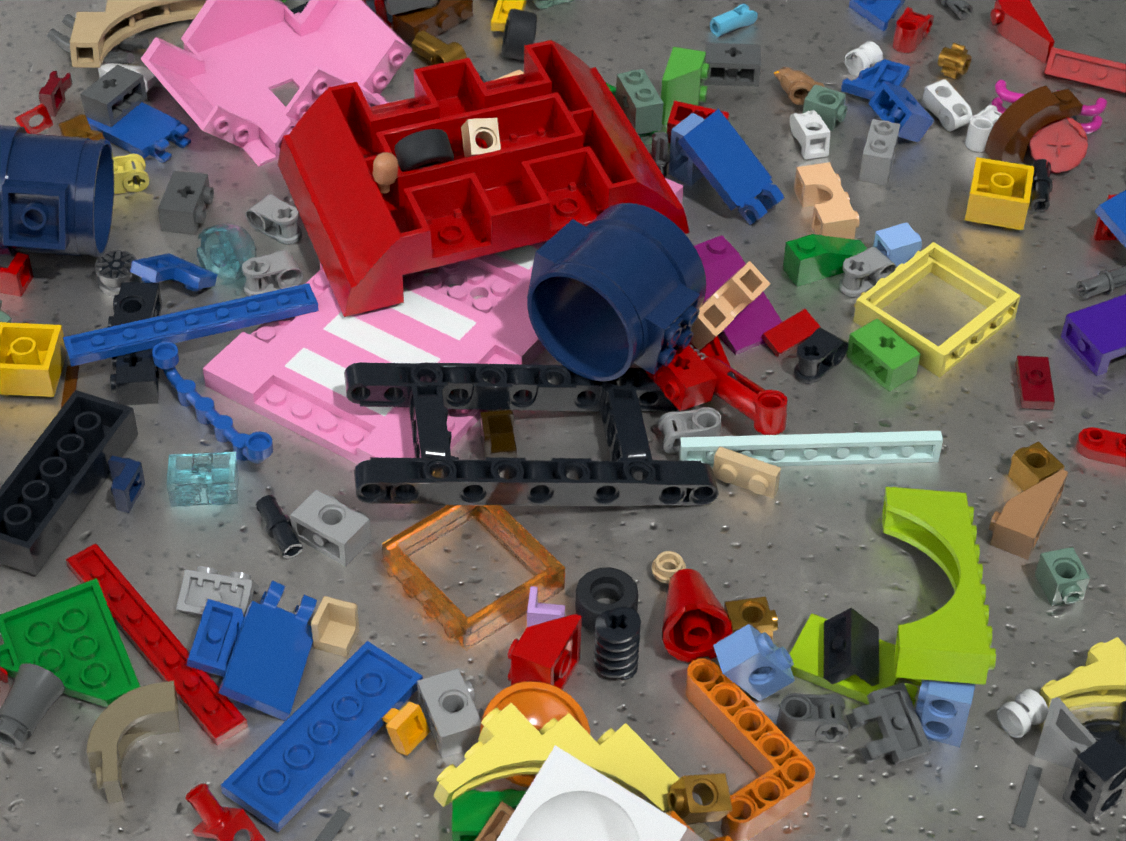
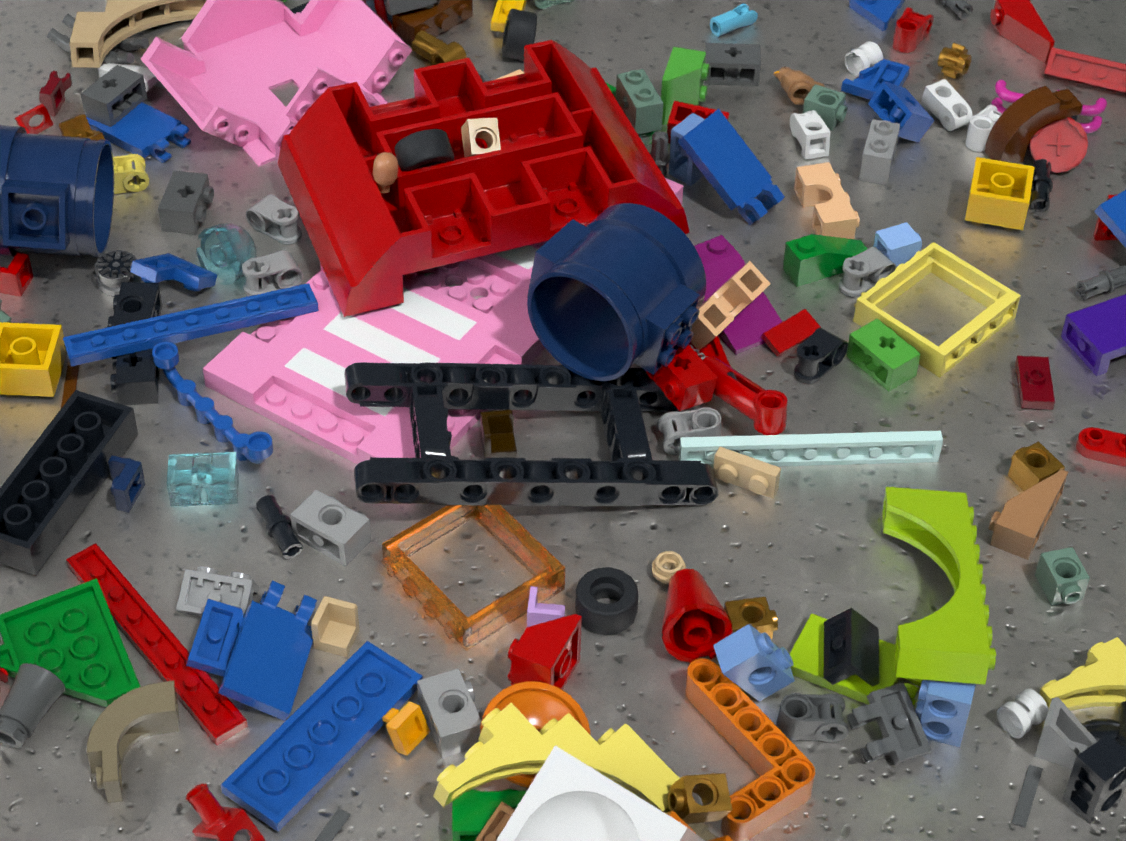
(617, 643): black piece -> none

